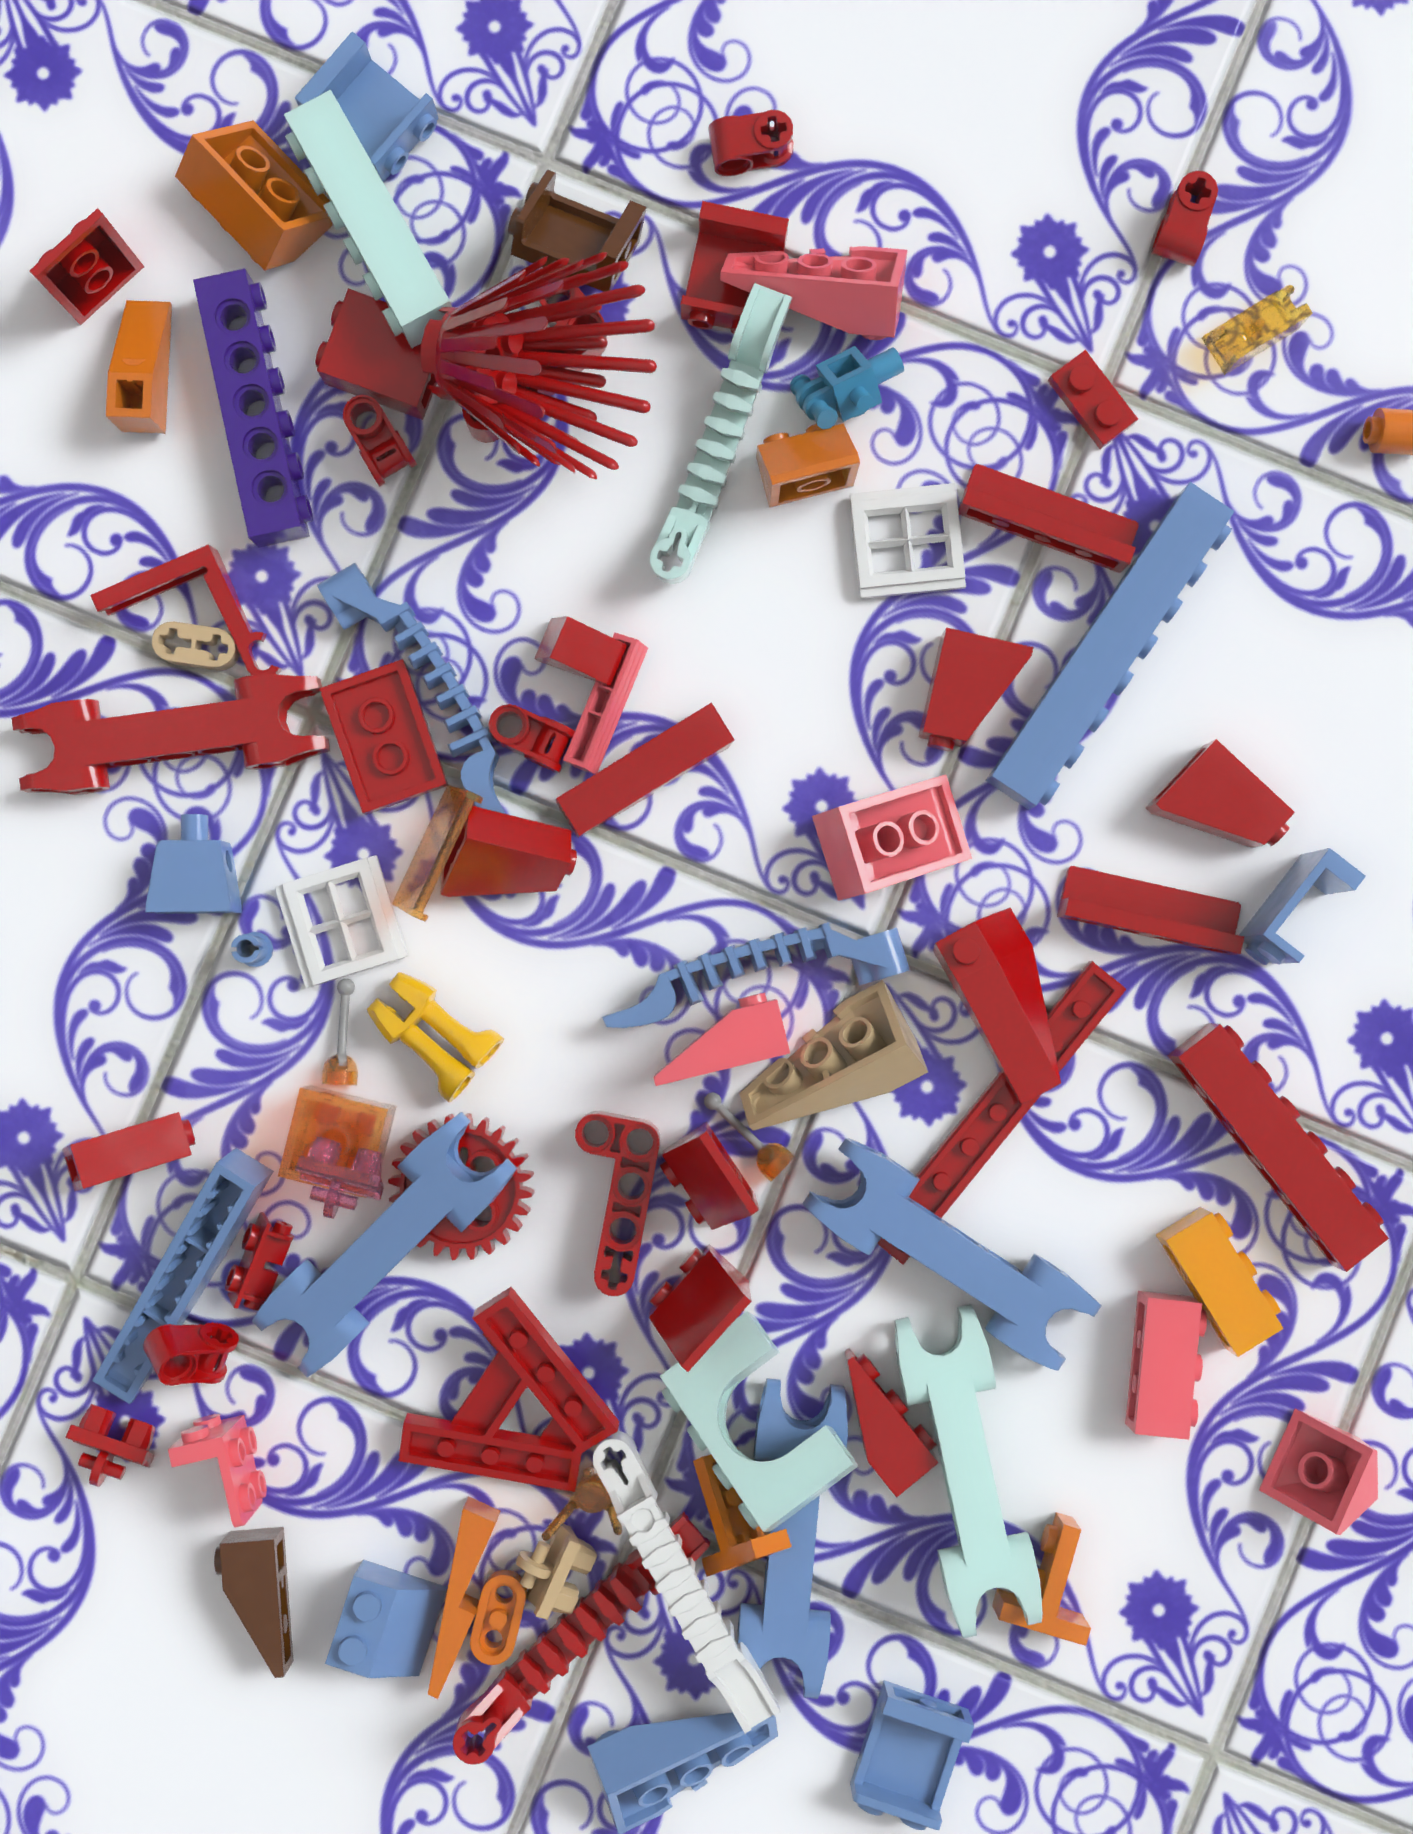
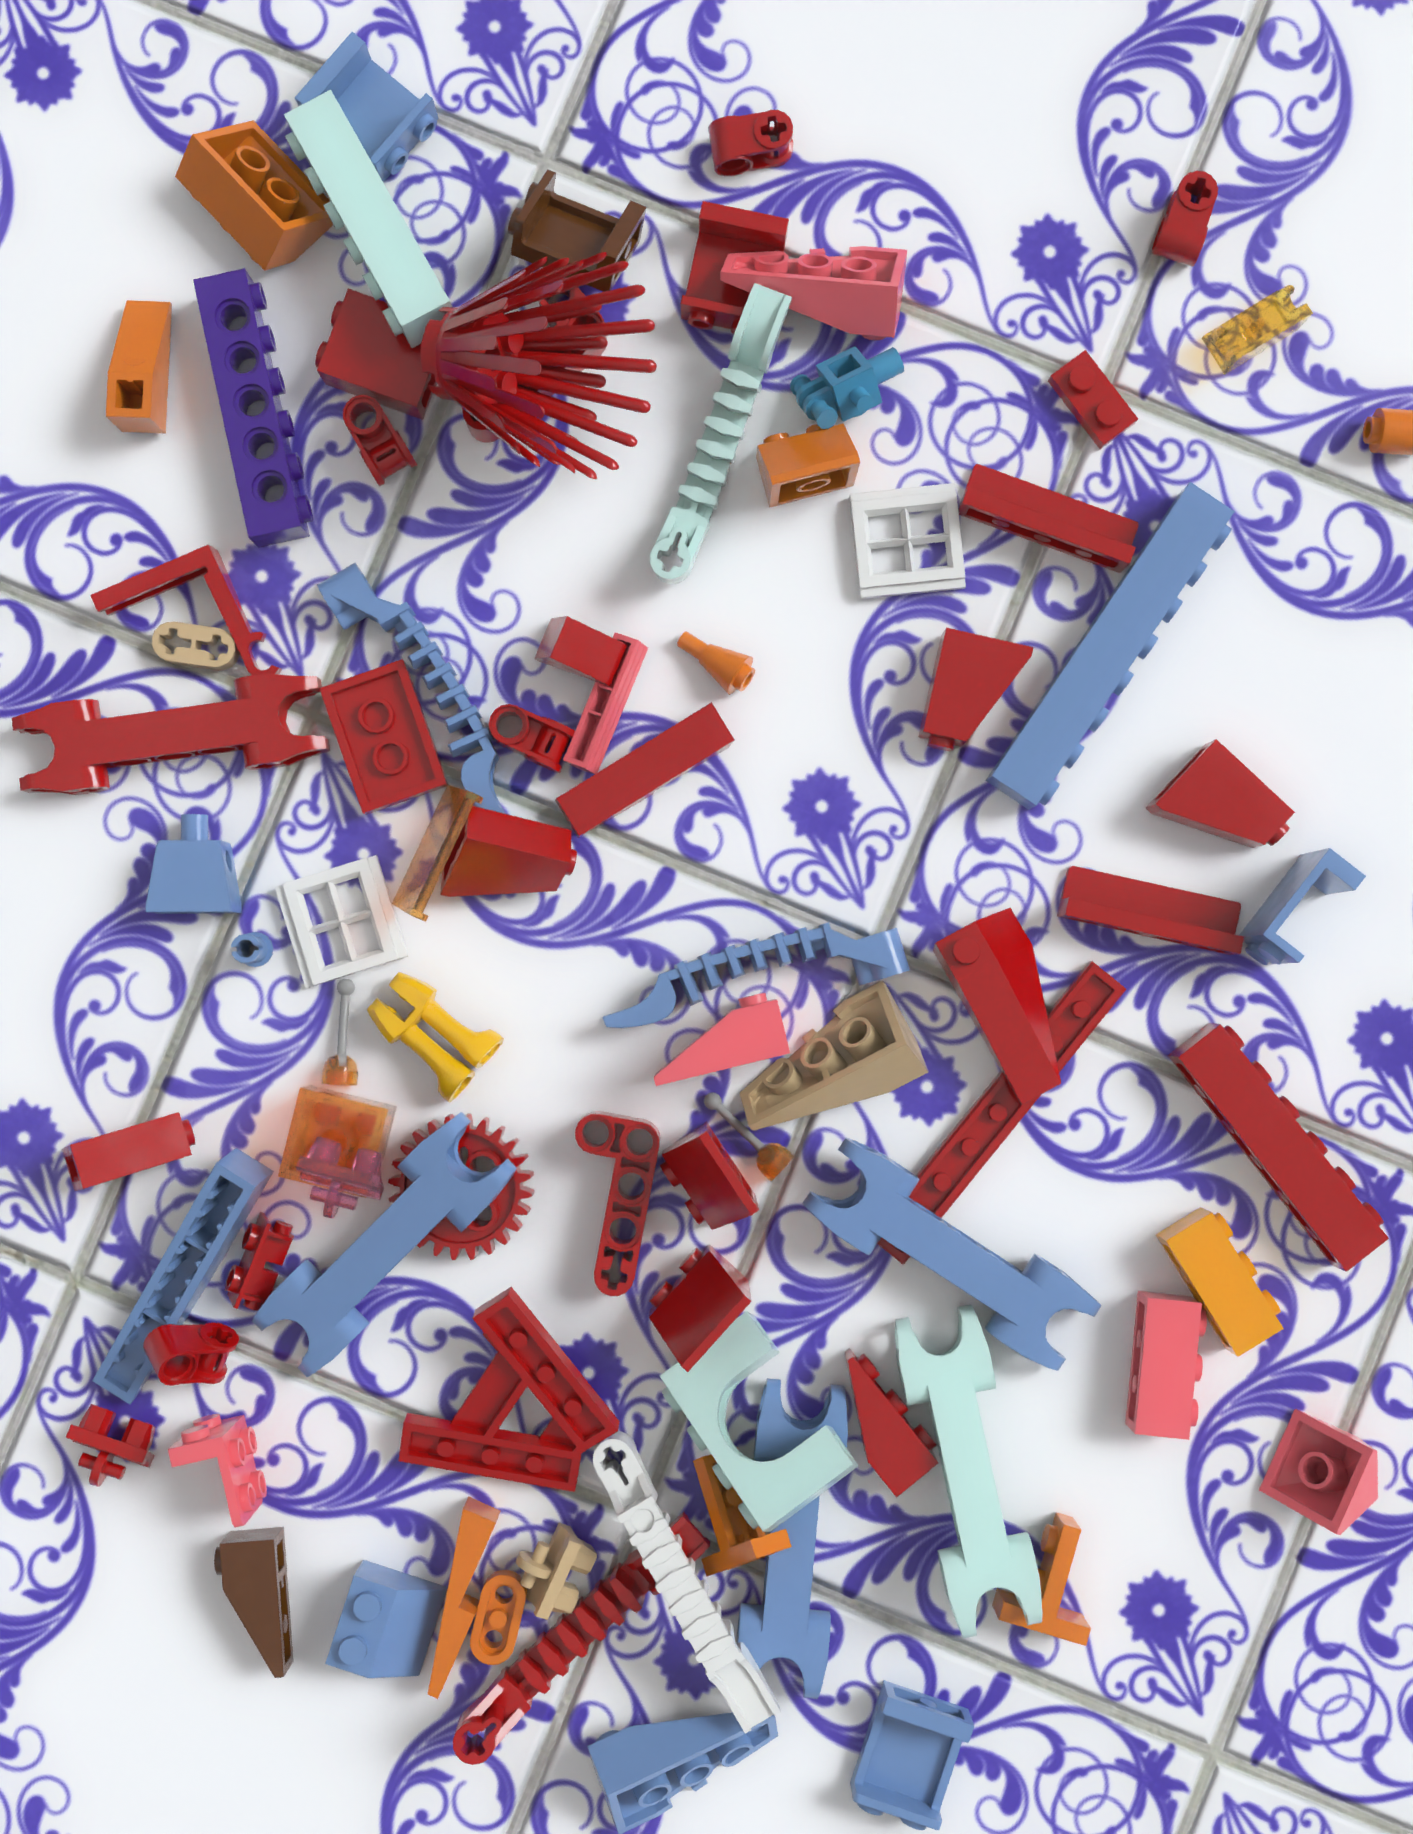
(87, 267): red slope -> none
(590, 1497): clear orange plant -> none
(726, 666): none -> orange cone
(891, 837): coral slope -> none

